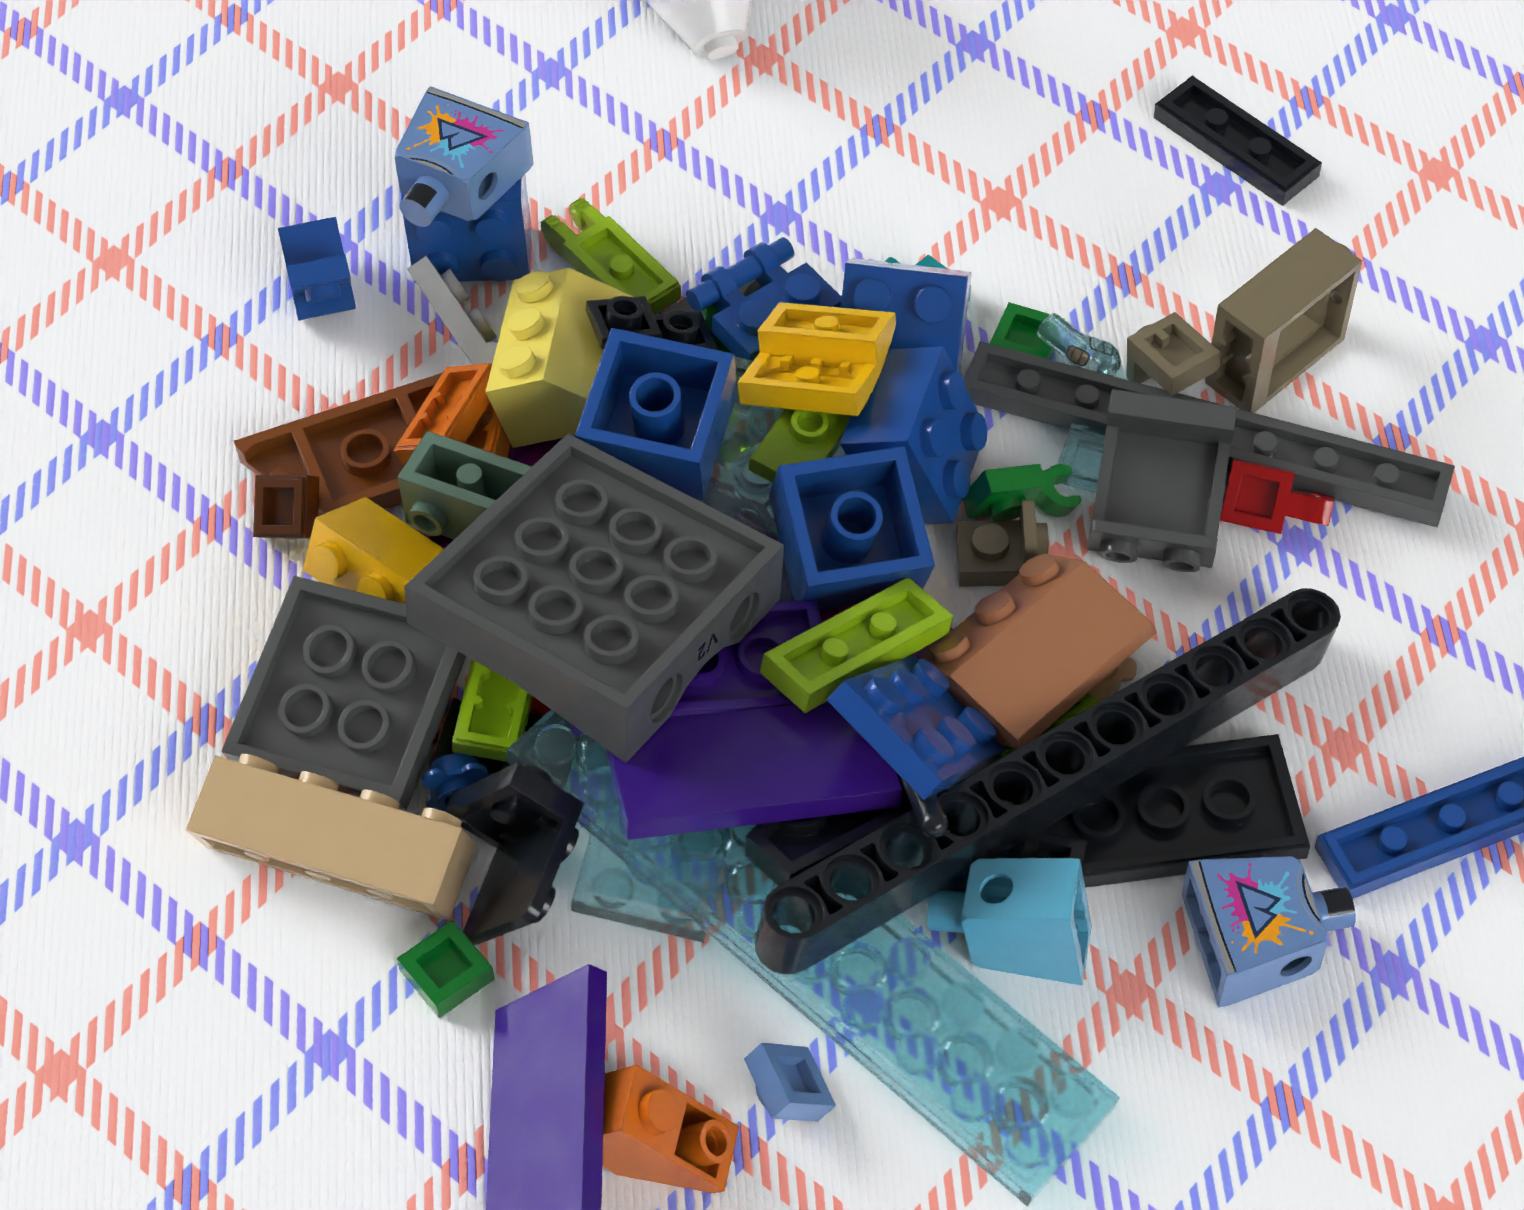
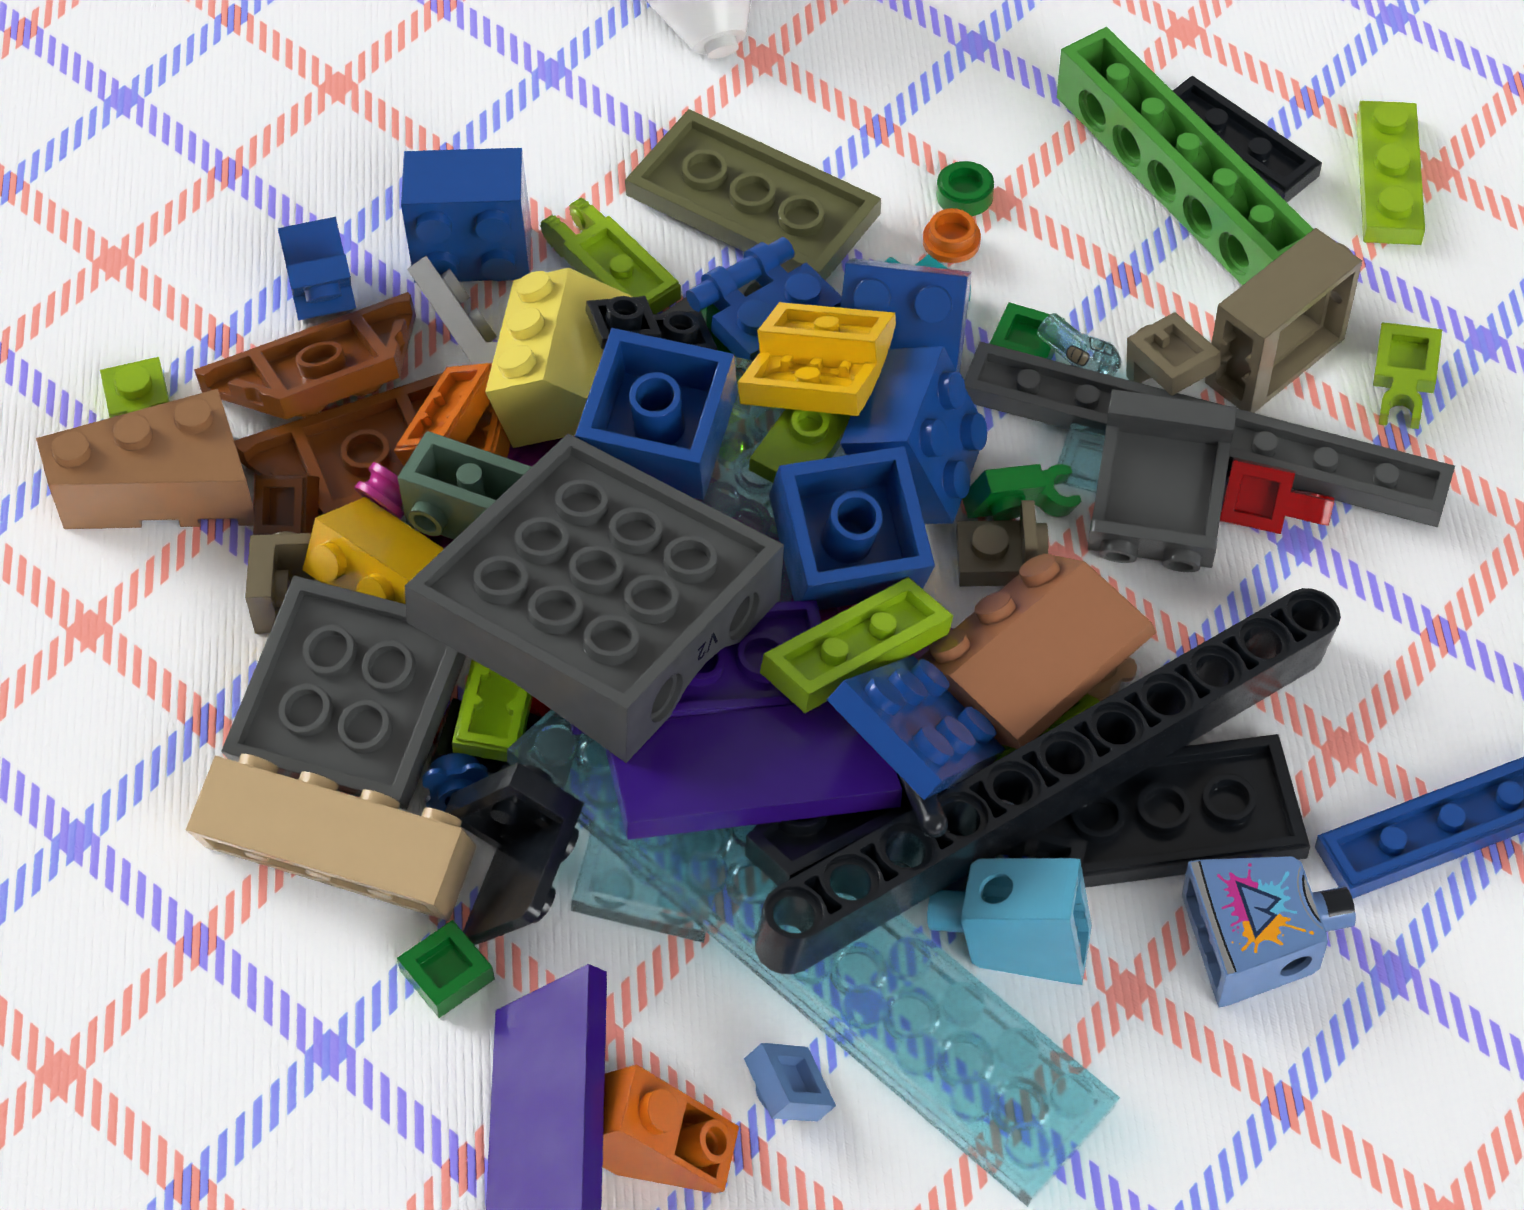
(134, 386): none -> lime plate
(148, 466): none -> medium nougat wedge
(270, 570): none -> dark tan bracket
(319, 363): none -> dark orange wing
(382, 489): none -> dark pink bush
(459, 158): medium blue torso -> none
(752, 193): none -> olive plate
(951, 236): none -> orange plate
(965, 187): none -> green tile
(1176, 155): none -> bright green brick
(1390, 173): none -> lime plate
(1406, 365): none -> lime plate

